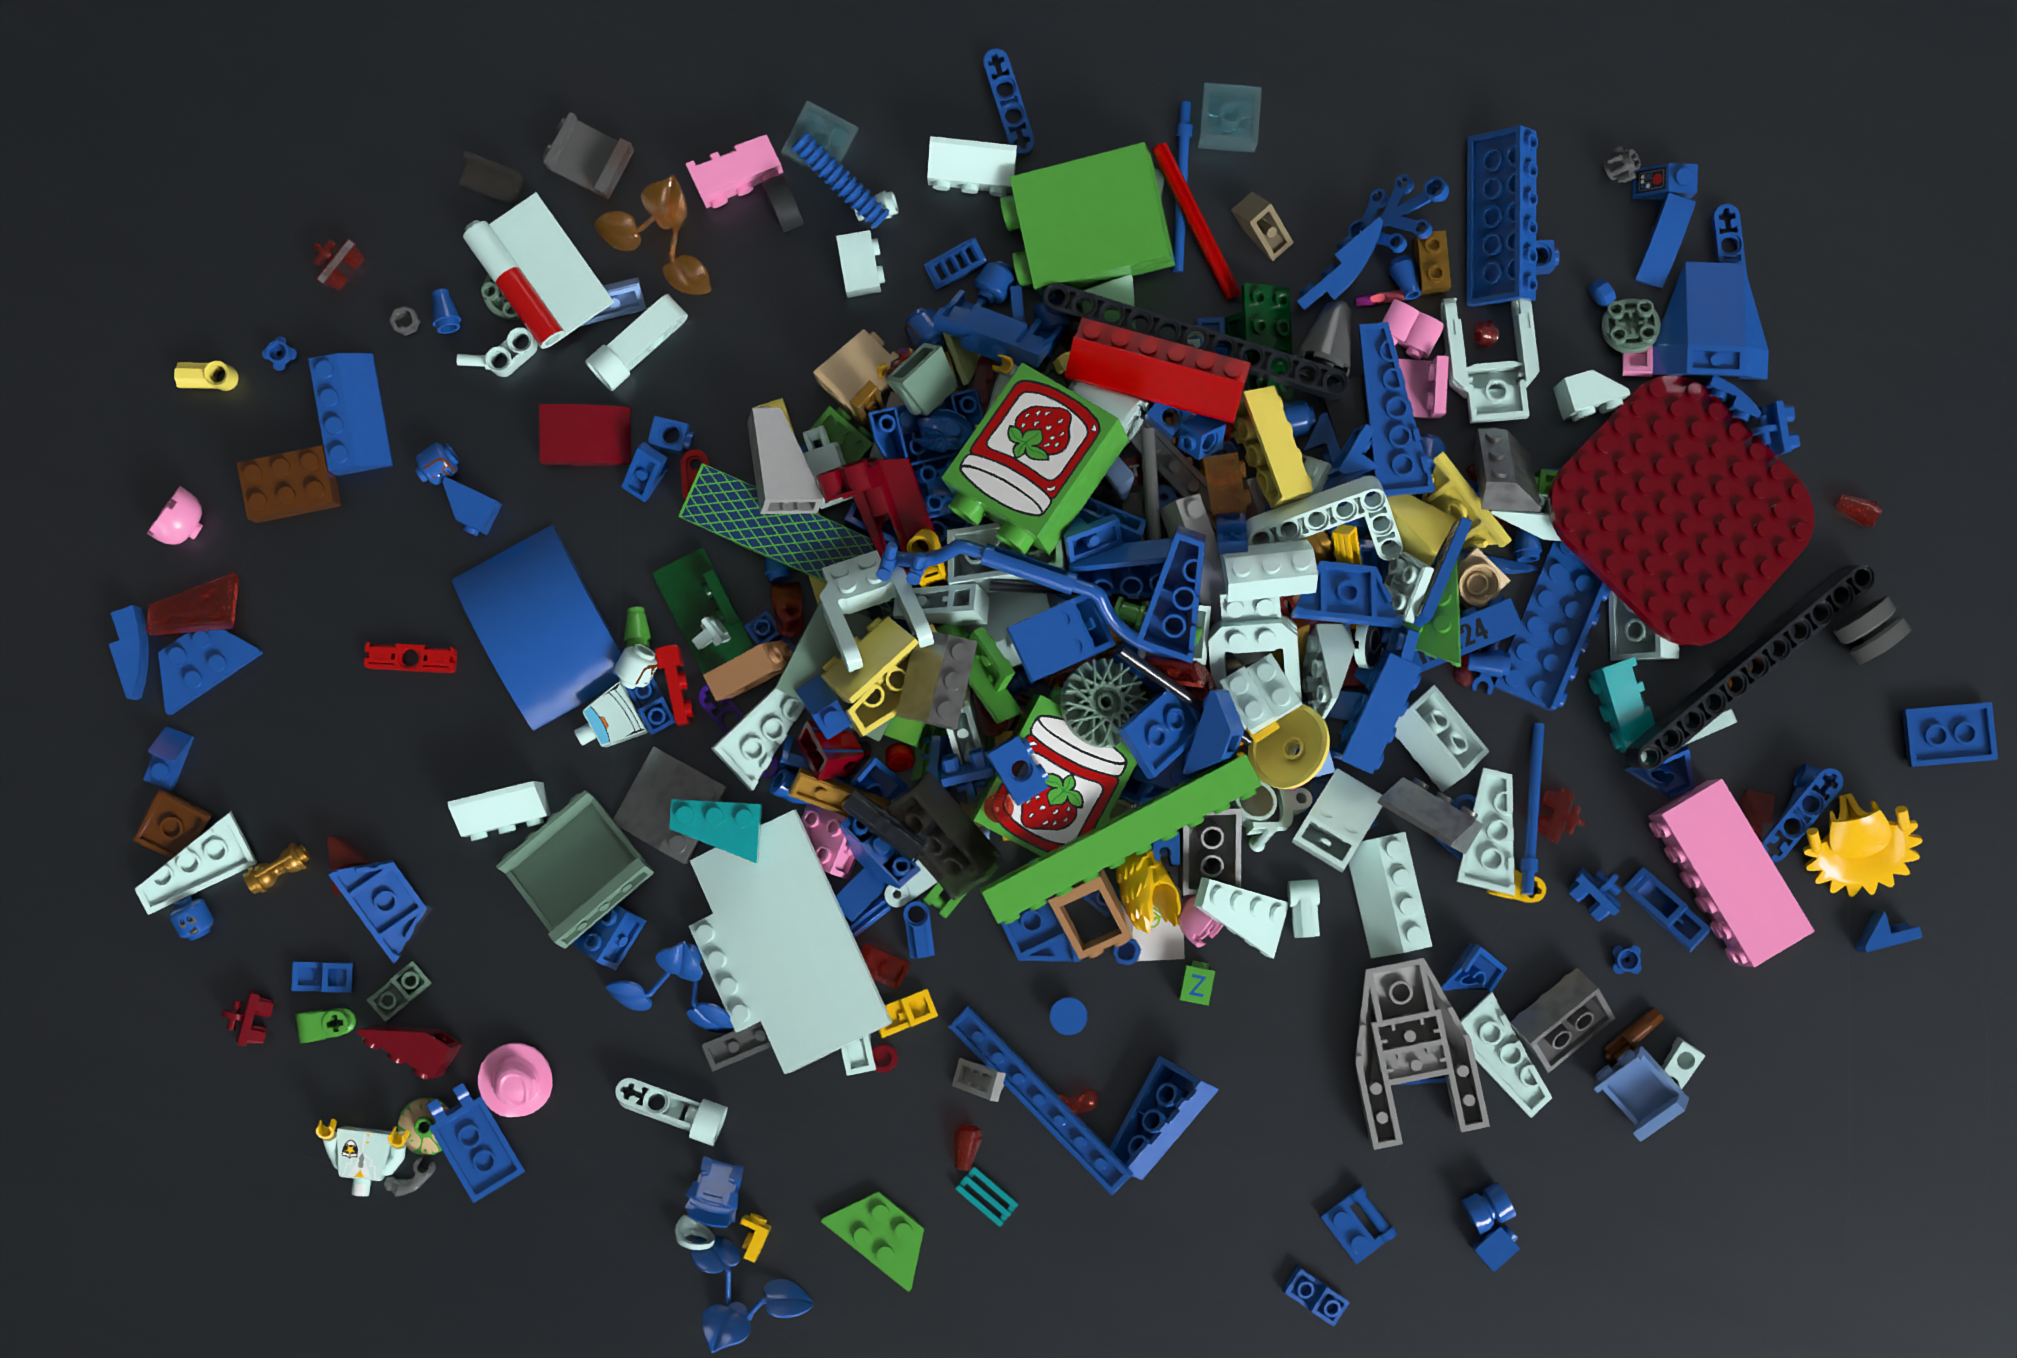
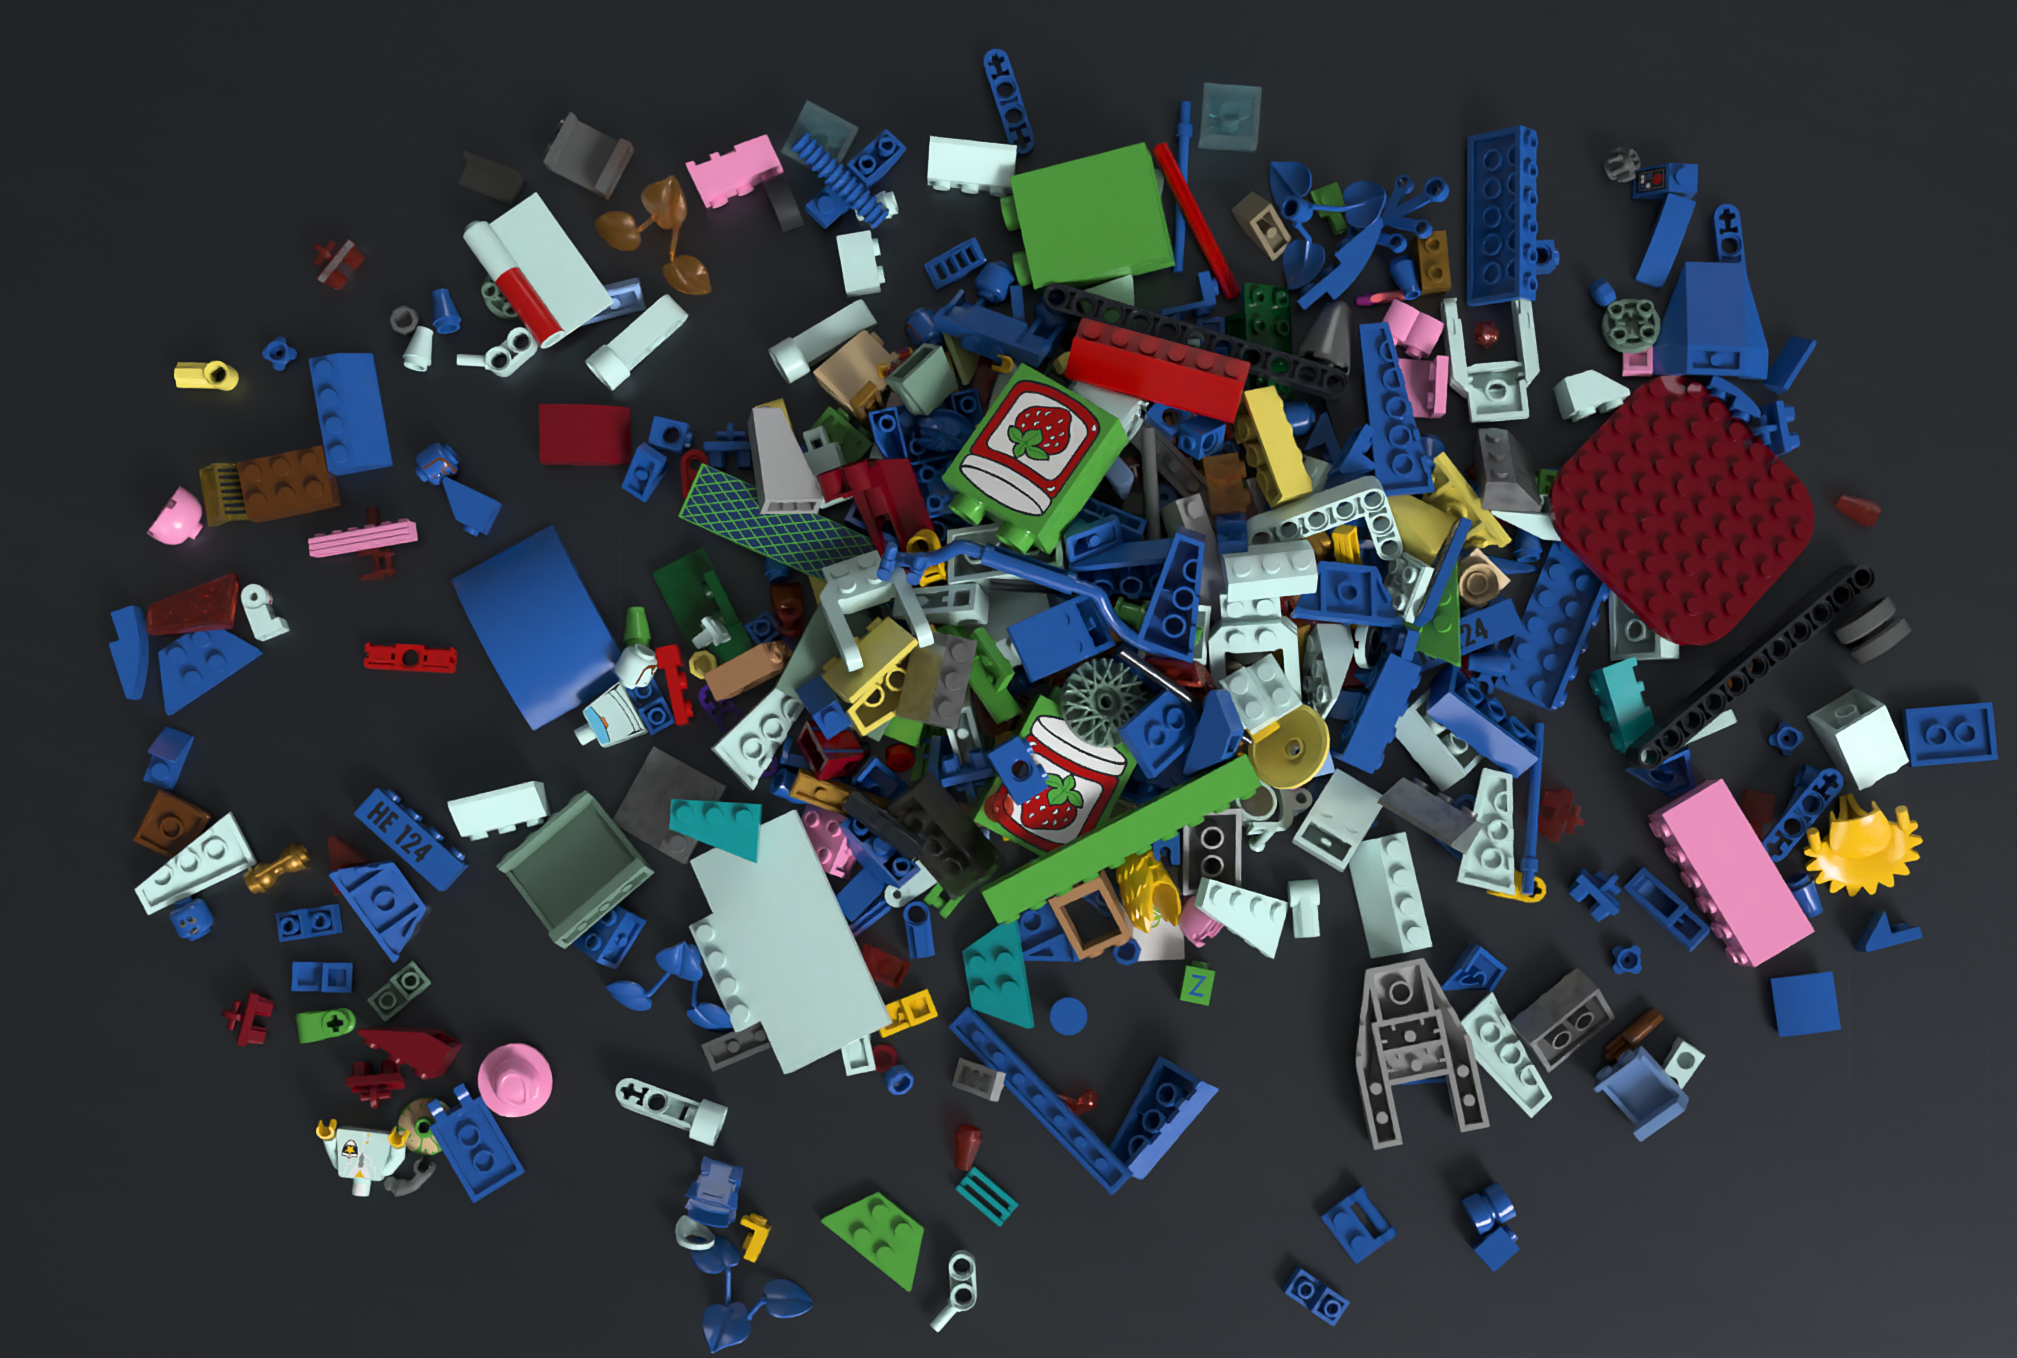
(222, 493): none -> clear yellow panel
(258, 608): none -> light aqua leg
(309, 922): none -> blue slope
(362, 539): none -> bright pink piece
(372, 518): none -> clear red piece
(375, 1087): none -> dark red hips
(411, 838): none -> blue brick
(419, 350): none -> light aqua cone
(702, 663): none -> light yellow tile
(717, 450): none -> blue hips
(797, 355): none -> light aqua beam
(867, 167): none -> blue slope
(898, 1080): none -> blue tile
(957, 1281): none -> light aqua beam
(999, 976): none -> teal wing
(1207, 290): none -> blue bracket
(1288, 185): none -> blue plant
(1330, 196): none -> bright green plate
(1481, 722): none -> blue wedge
(1788, 364): none -> blue slope
(1794, 738): none -> blue plate
(1805, 893): none -> blue cone
(1805, 1003): none -> blue slope
(1859, 738): none -> light aqua slope

